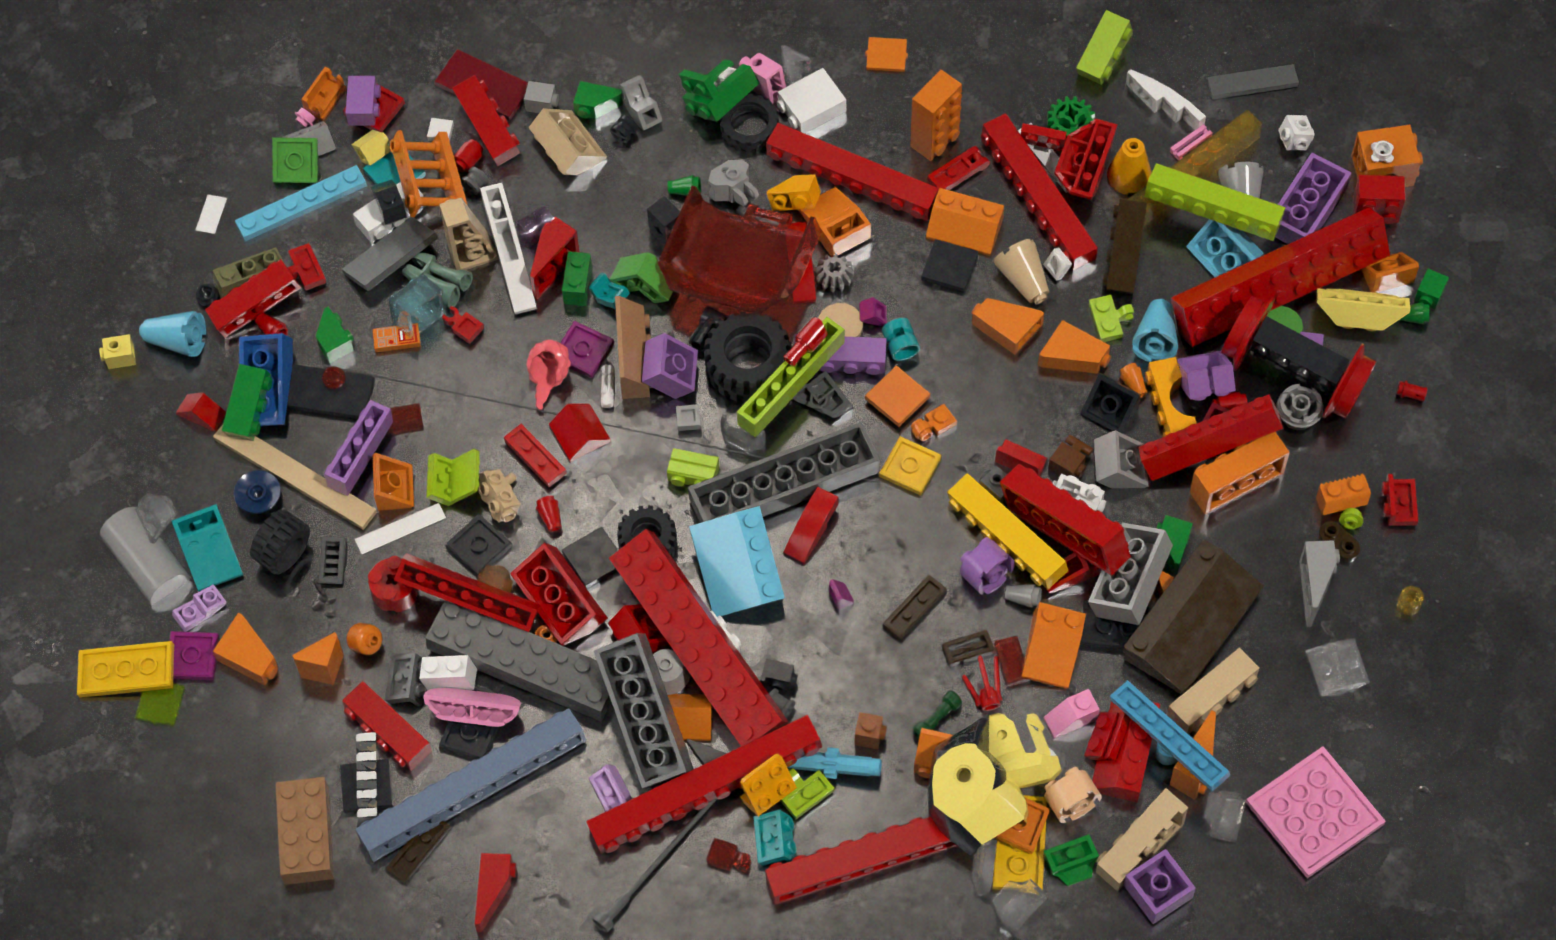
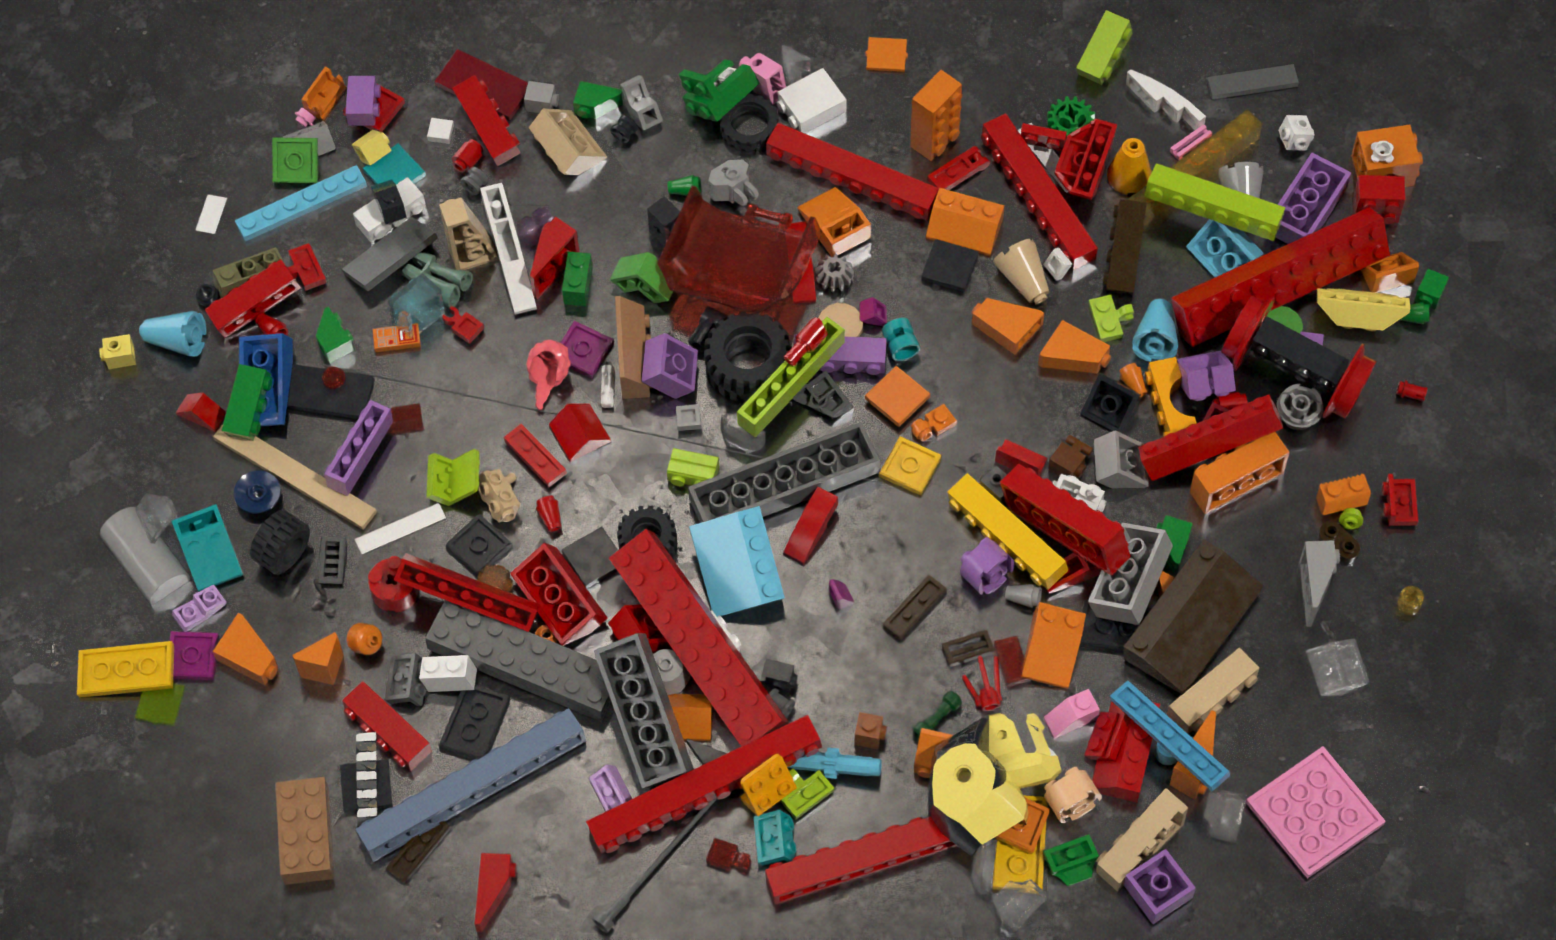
(392, 483): orange slope -> none
(443, 163): orange fence -> none
(472, 706): bright pink brick -> none
(605, 291): teal bracket -> none
(795, 193): light orange slope -> none

